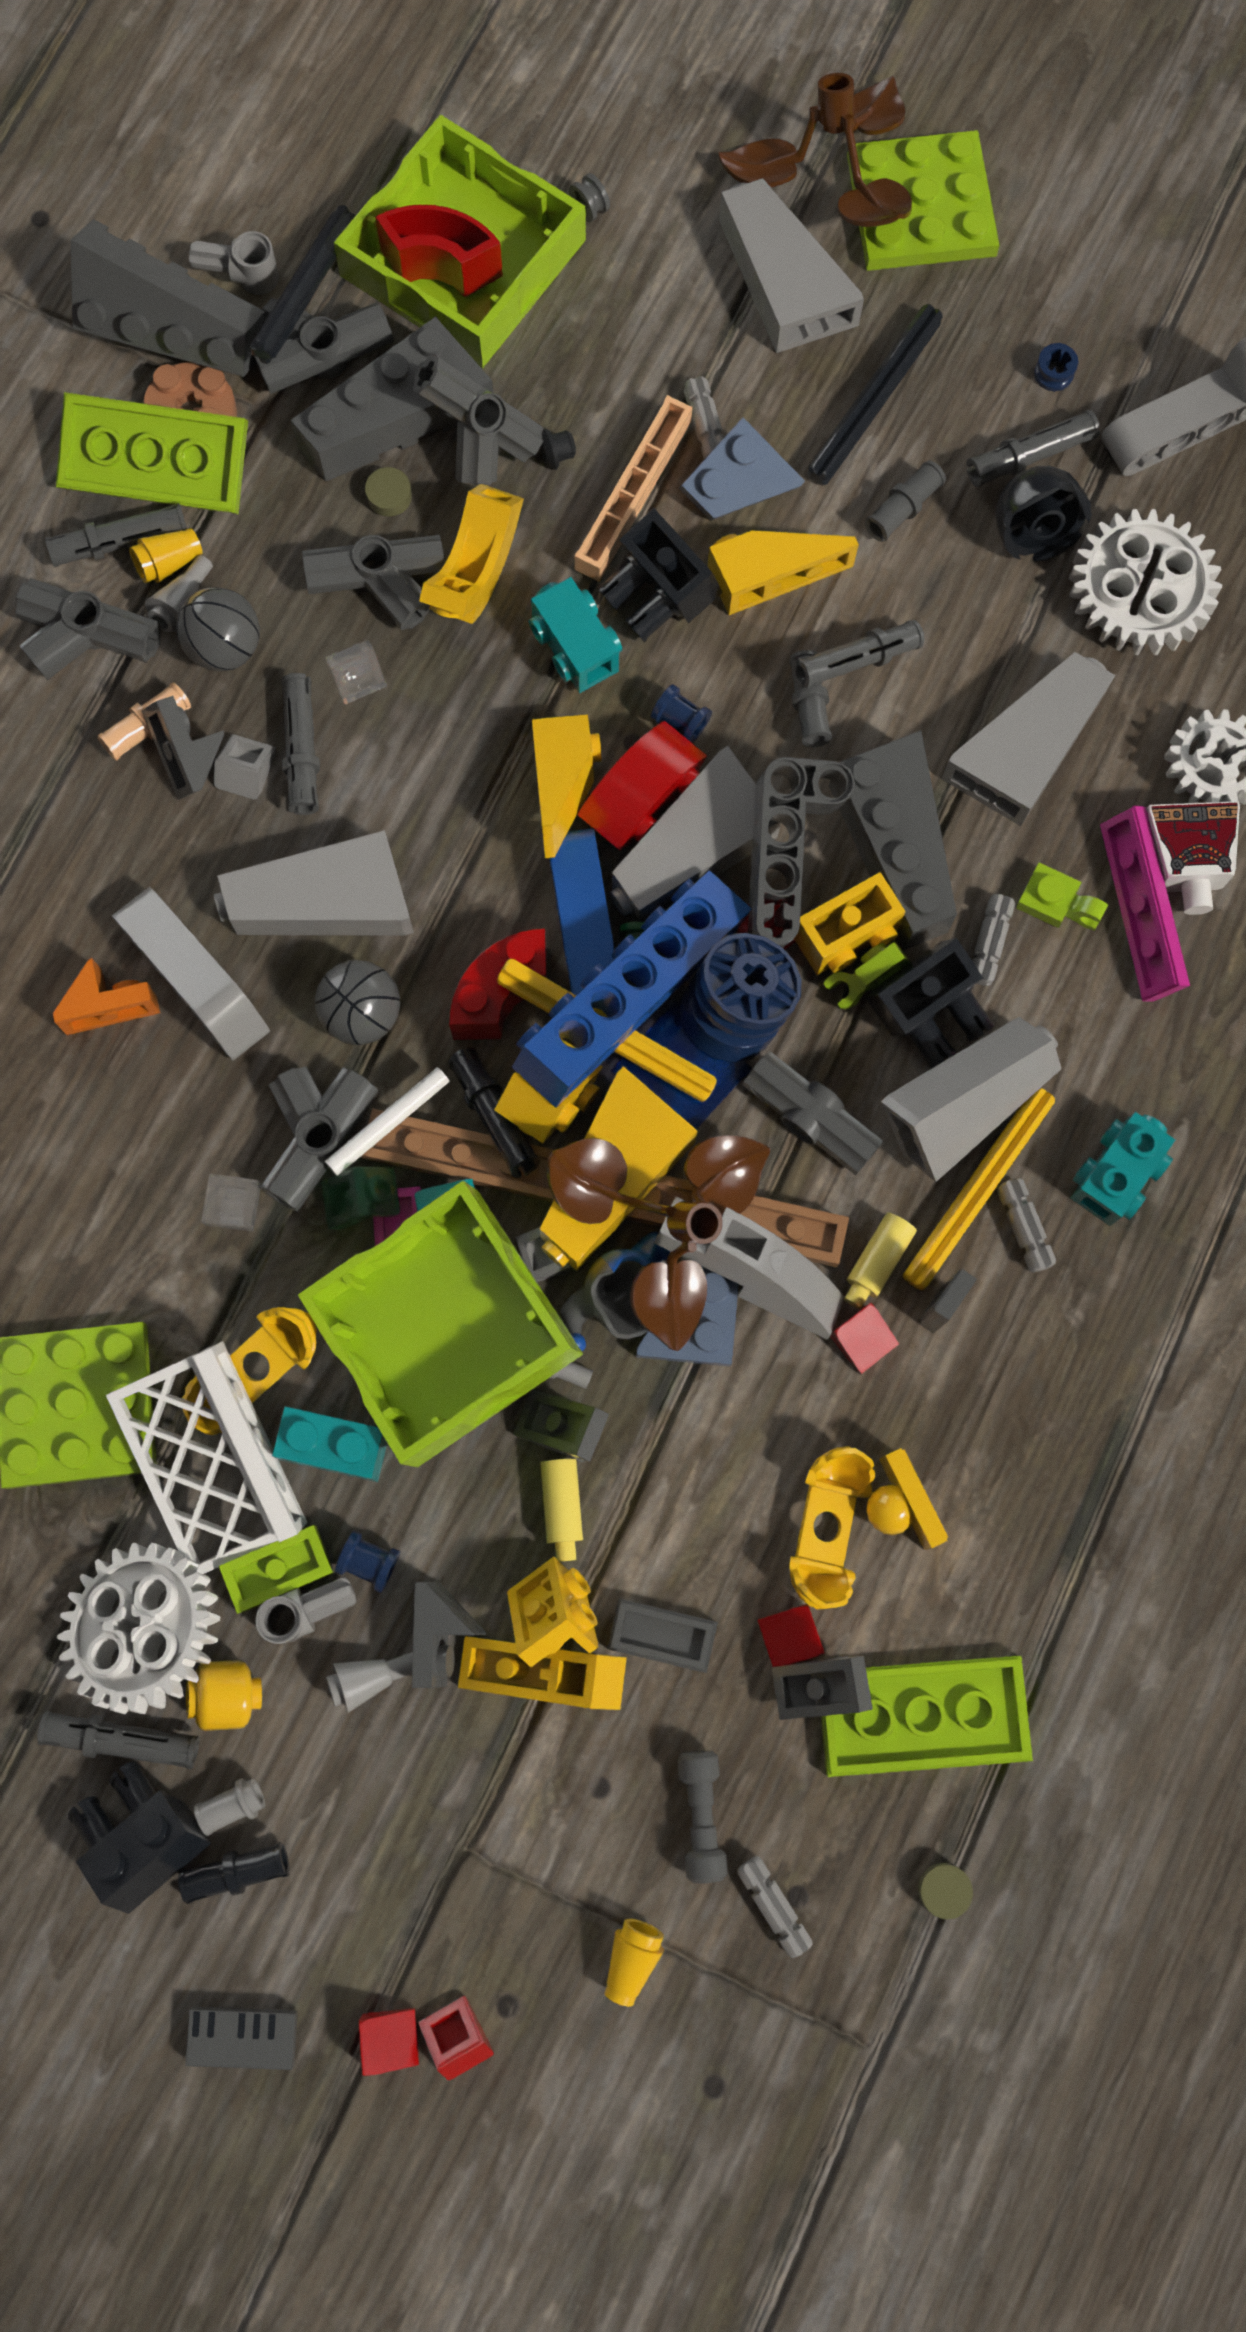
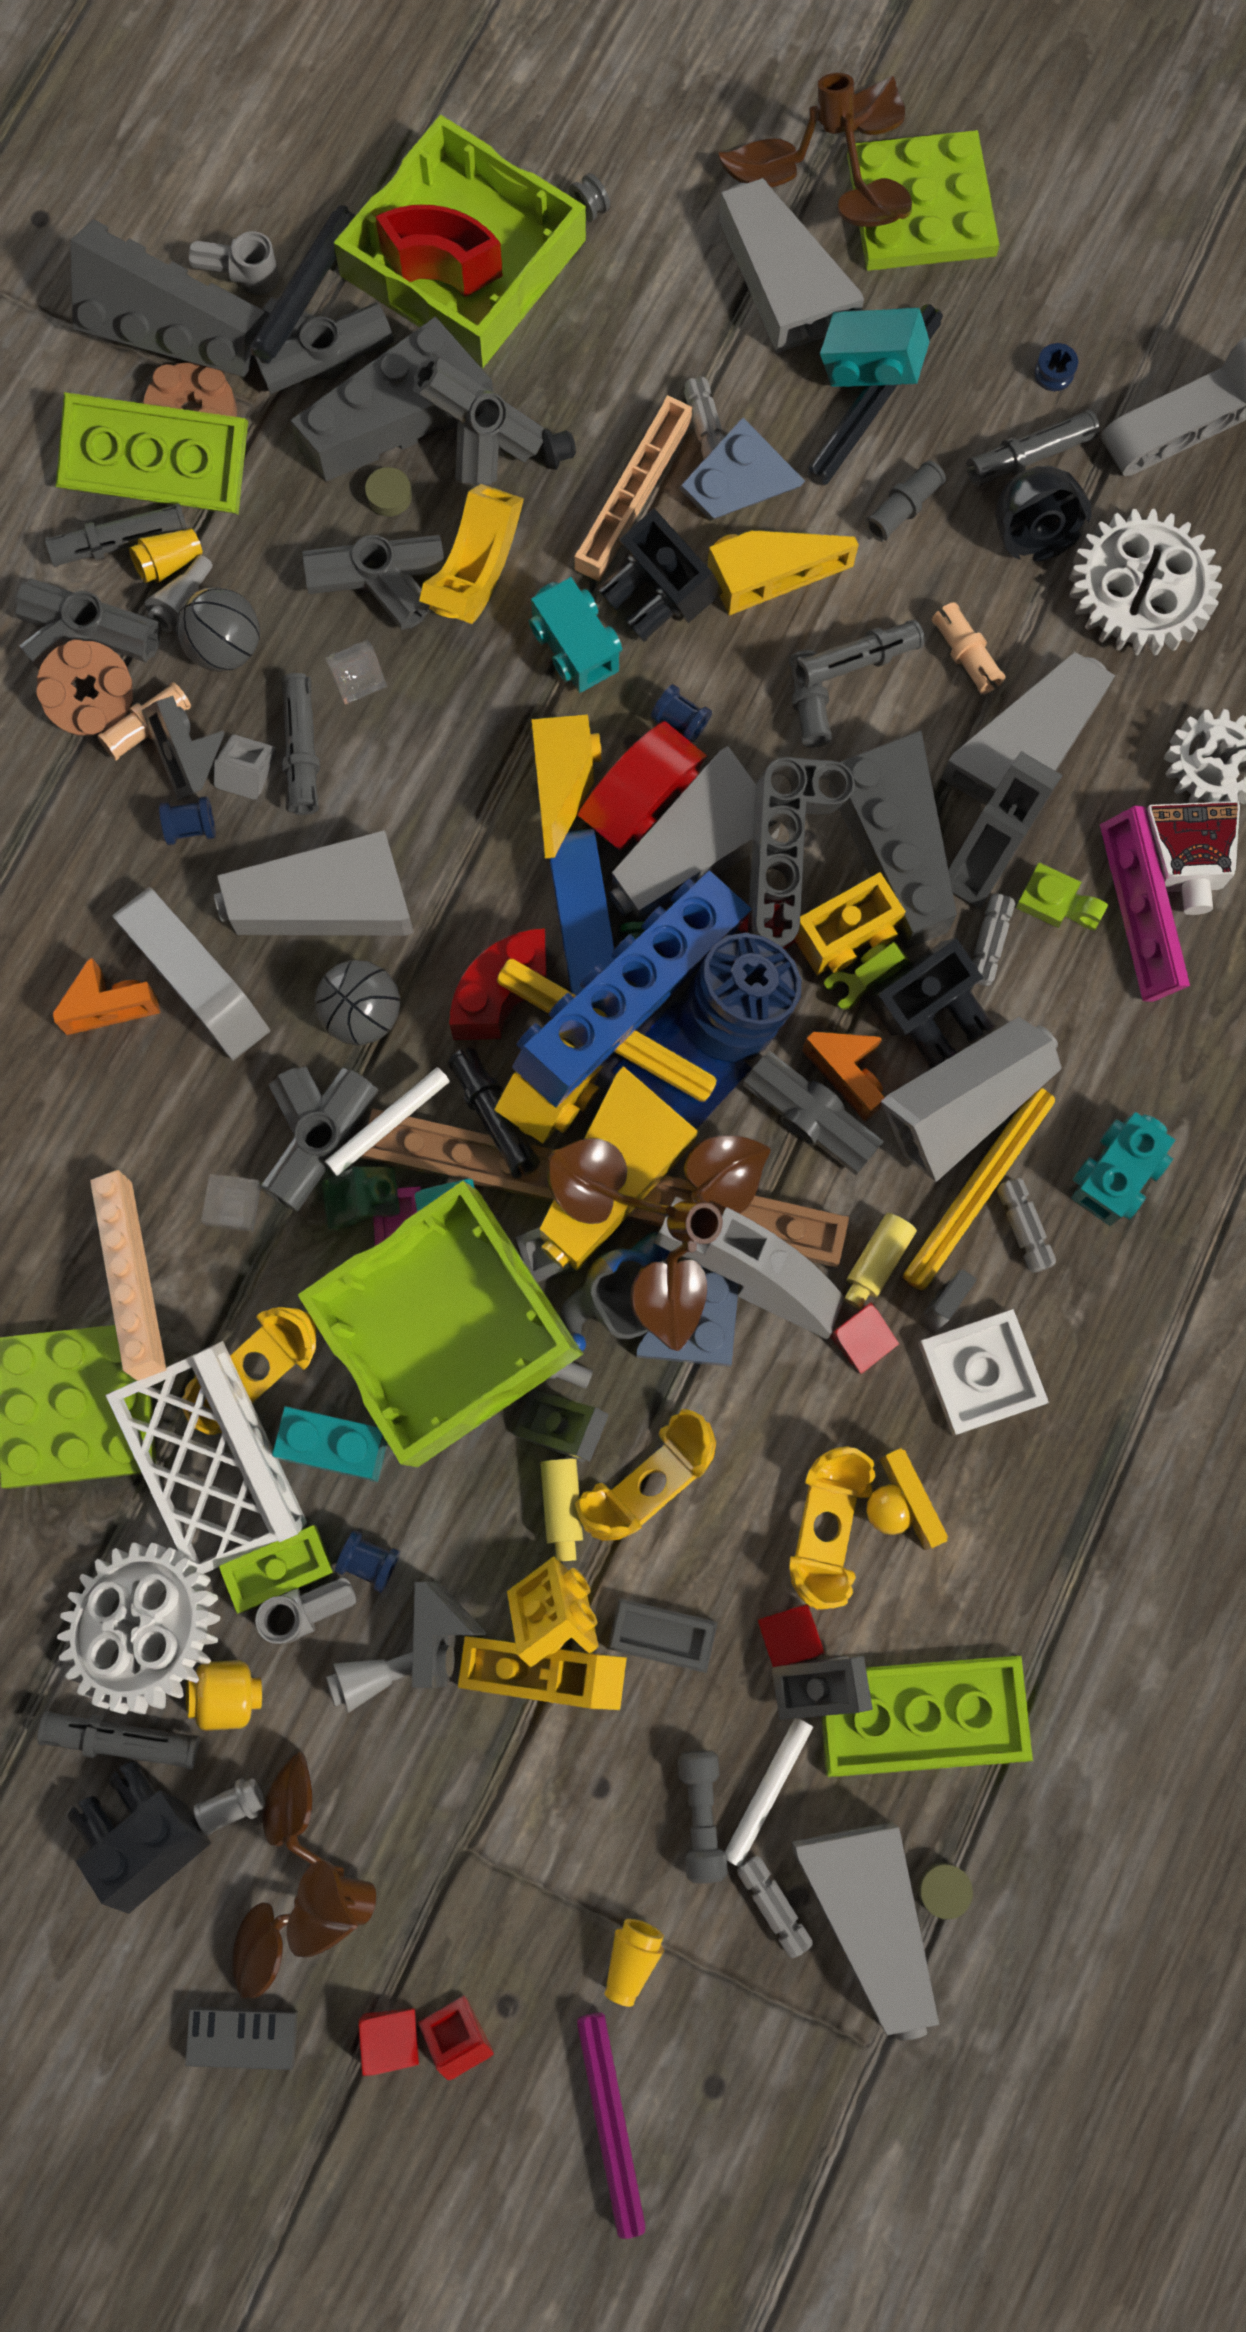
(79, 661): none -> nougat plate
(128, 1276): none -> light nougat piece
(187, 820): none -> dark blue bush
(233, 1873): black pin -> none
(326, 1901): none -> reddish brown plant
(611, 2125): none -> magenta axle
(624, 1509): none -> yellow piece
(767, 1791): none -> white bar
(838, 1061): none -> orange slope
(872, 1911): none -> light grey slope
(875, 347): none -> teal brick
(968, 648): none -> light nougat pin
(983, 1372): none -> white tile
(1001, 828): none -> dark grey slope

